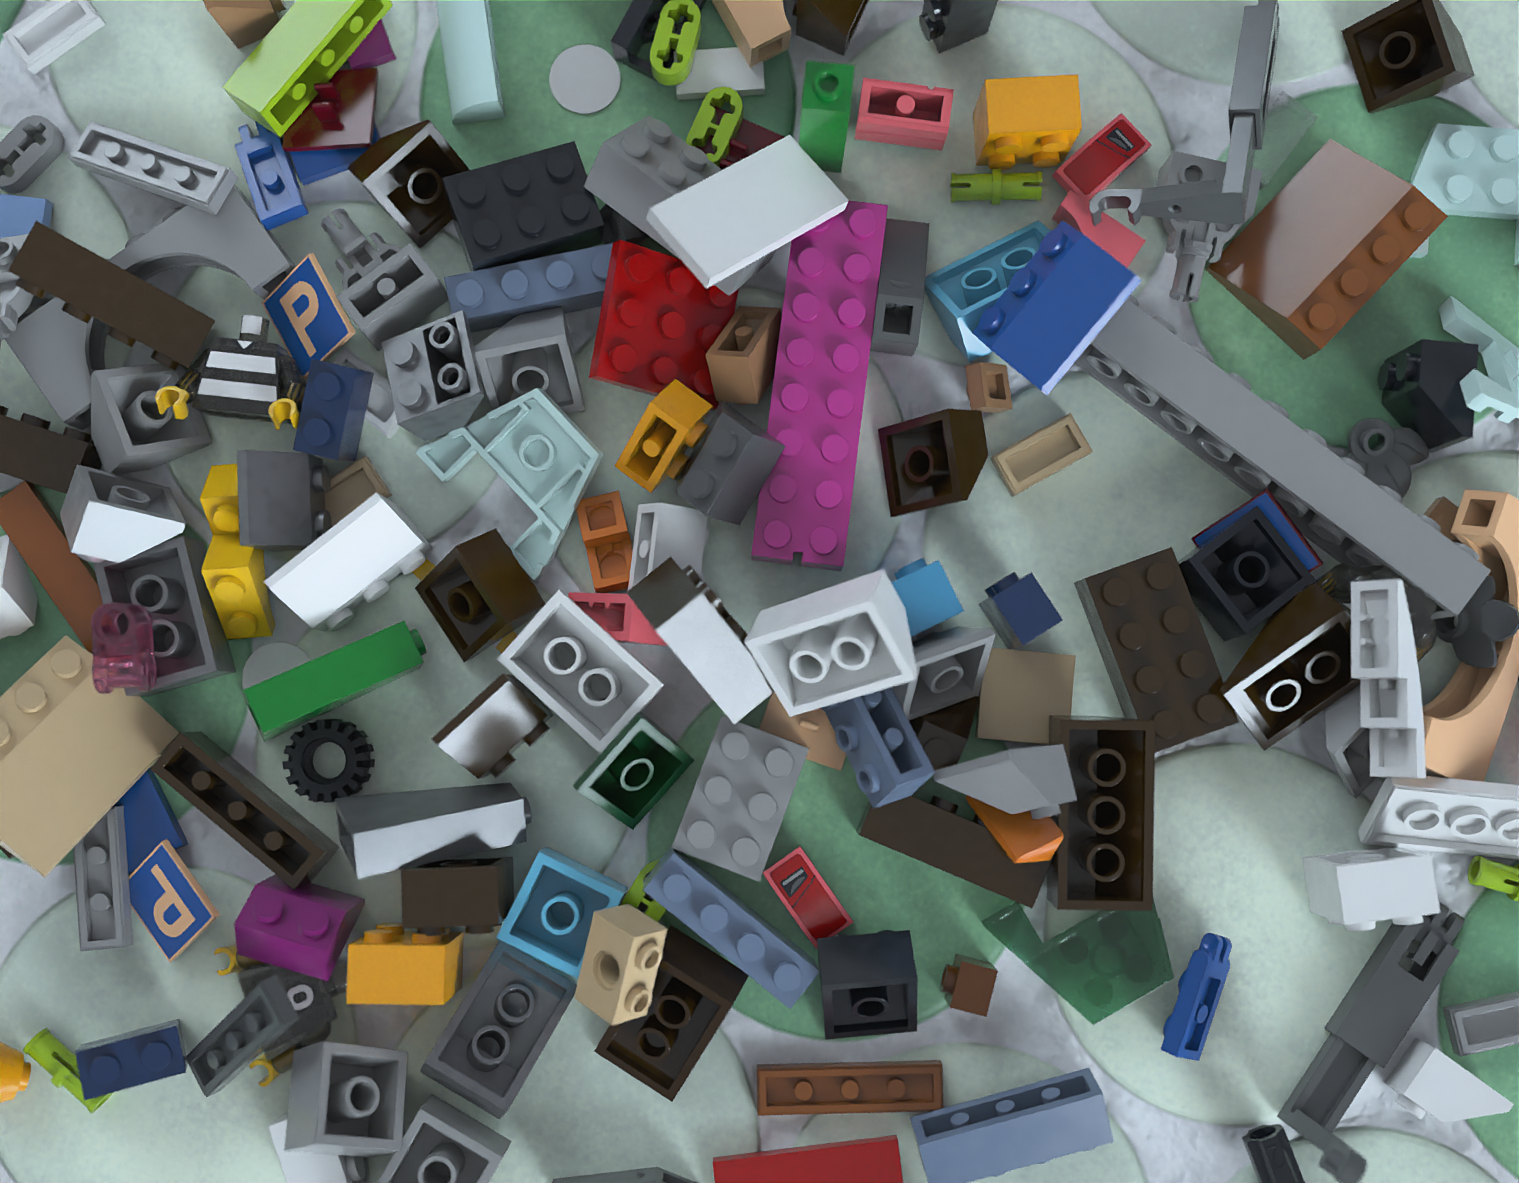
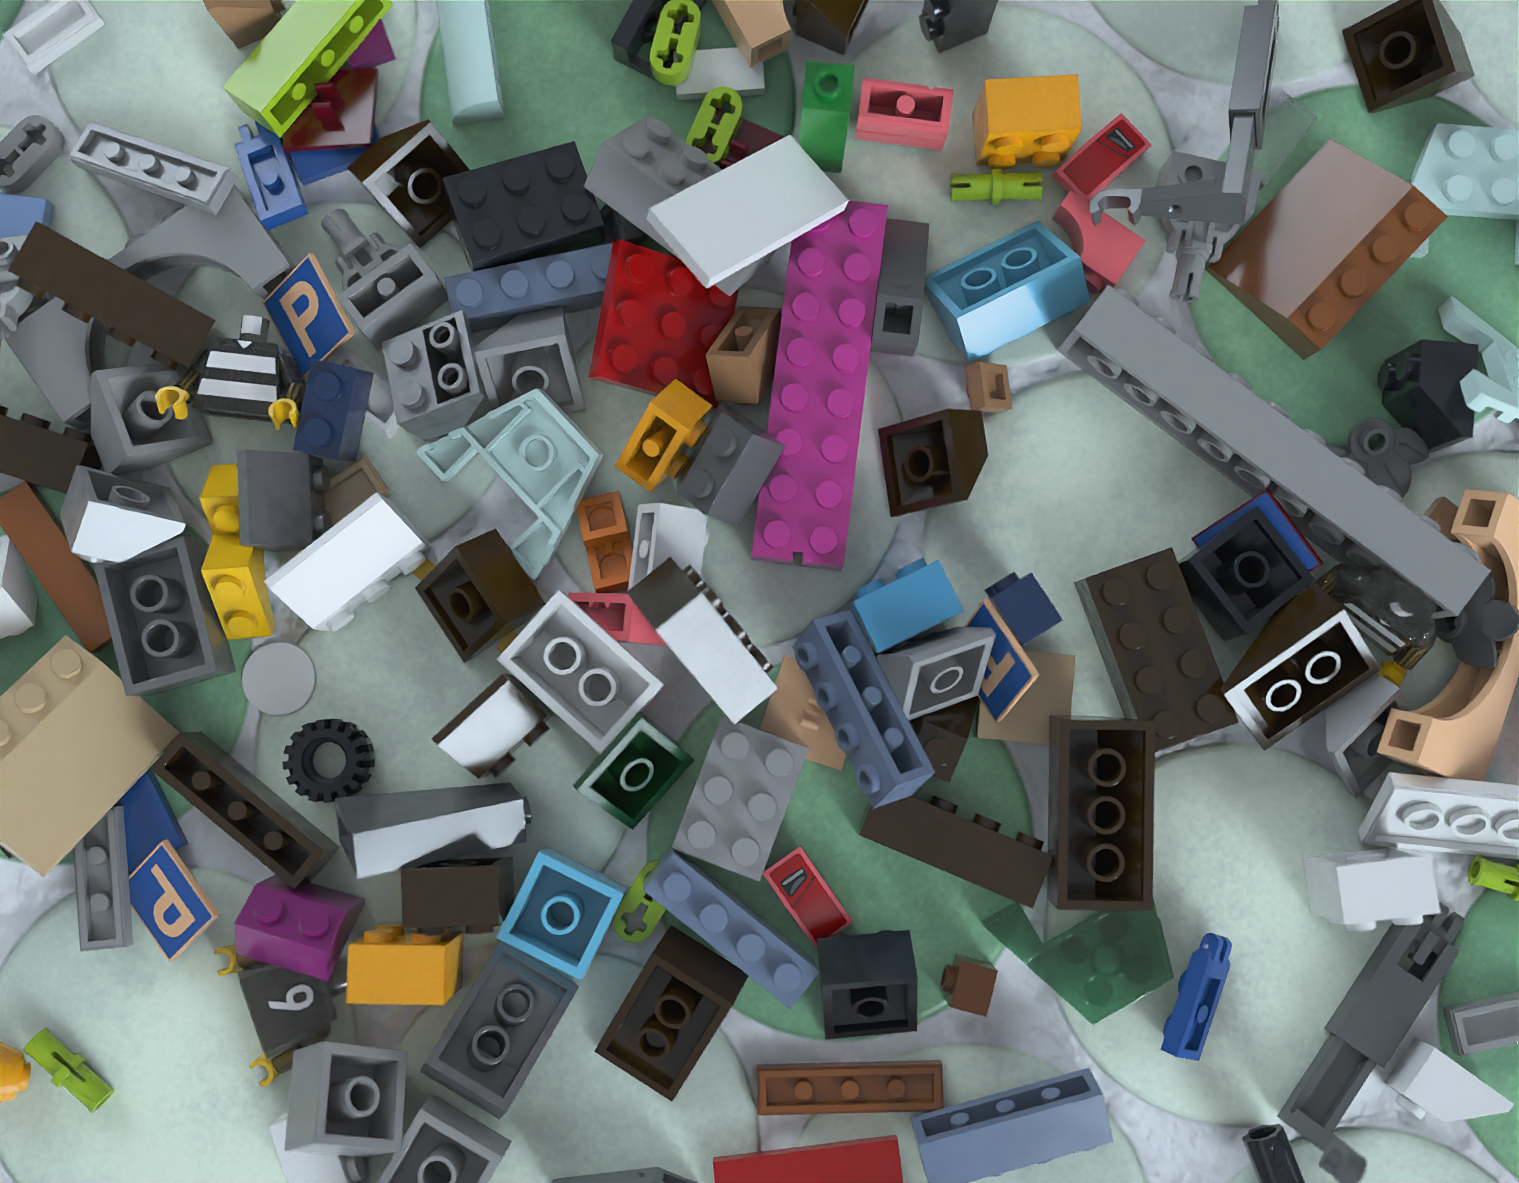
(125, 651): clear pink piece -> none
(131, 1059): dark blue brick -> none
(242, 1036): dark grey tile -> none
(333, 679): green slope -> none
(584, 79): white sticker -> none
(620, 963): tan brick -> none
(834, 644): white slope -> none
(1008, 667): none -> piece
(1015, 780): light grey slope -> none
(1018, 834): orange slope -> none
(1041, 454): tan tile -> none
(1055, 306): blue slope -> none
(1389, 678): white slope -> none

